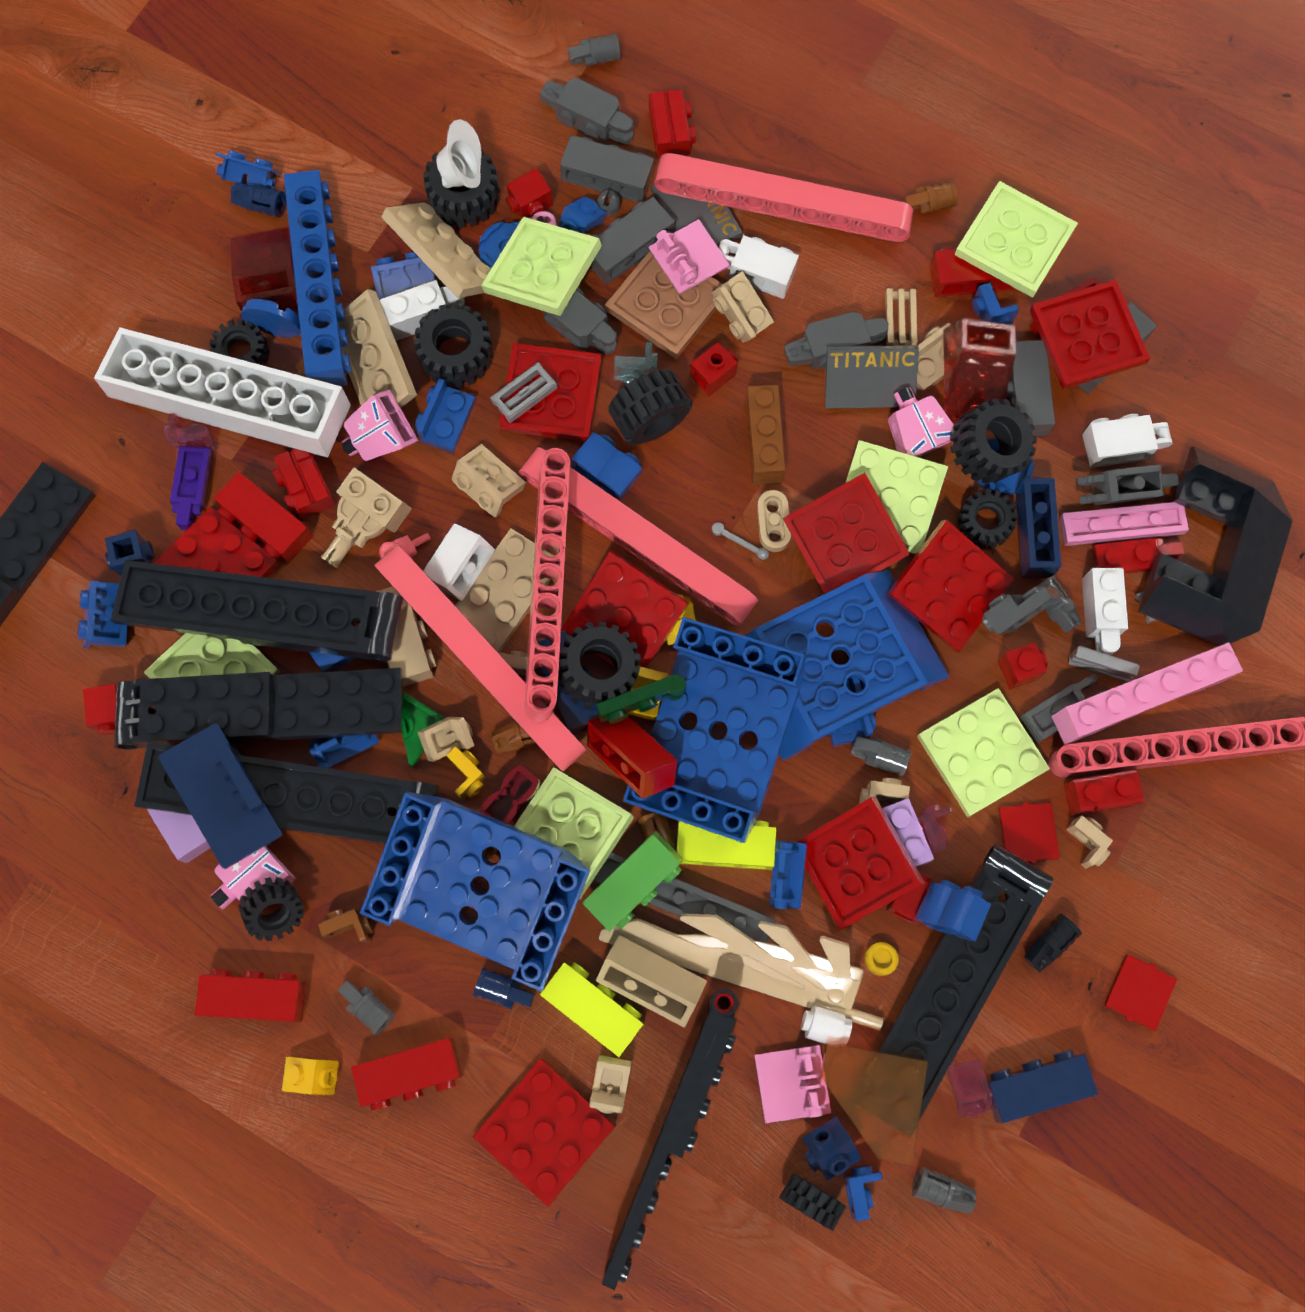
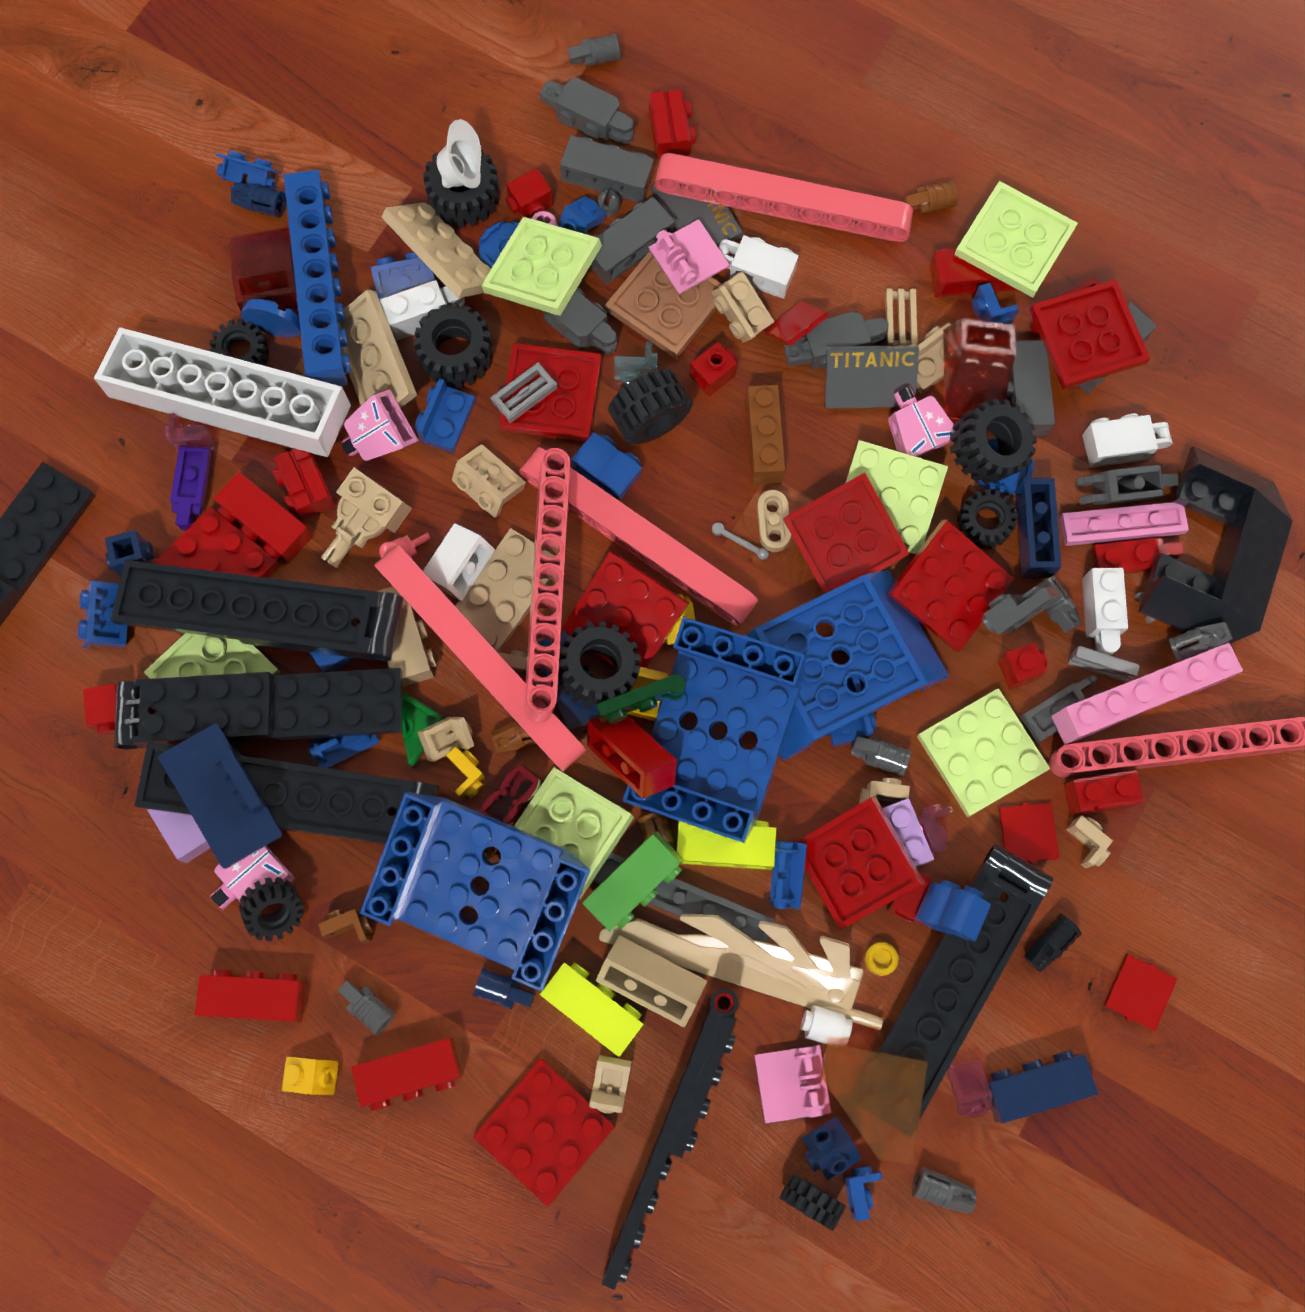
(796, 323): none -> red piece
(1208, 637): none -> dark grey hinge

